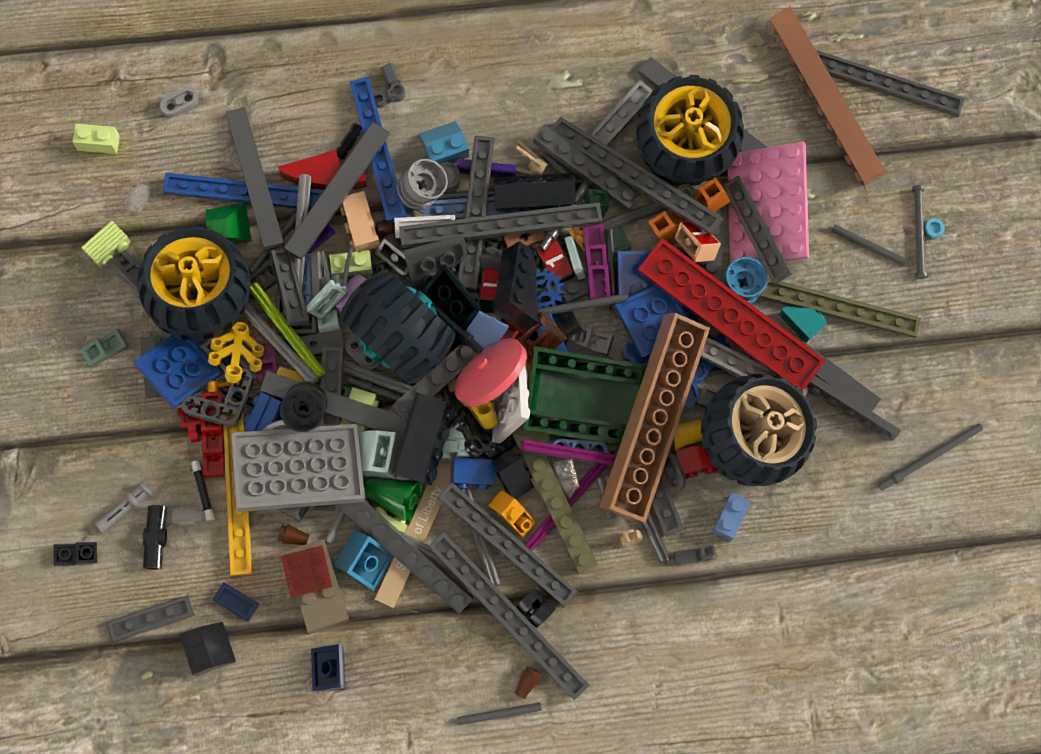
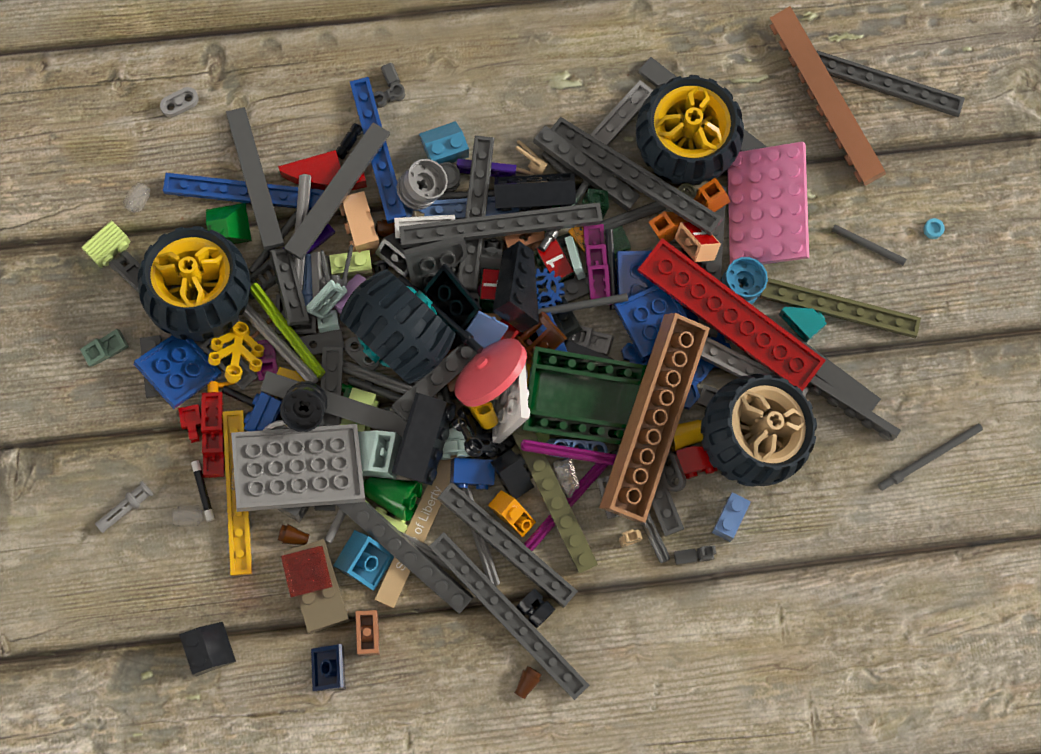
(75, 554): black slope -> none
(96, 138): yellowish green brick -> none
(150, 619): dark grey tile -> none
(154, 537): black piece -> none
(228, 406): dark grey beam -> none
(236, 602): dark blue tile -> none
(367, 633): none -> nougat brick
(501, 713): dark grey bar -> none
(757, 230): dark grey tile -> none
(921, 274): dark grey bar -> none

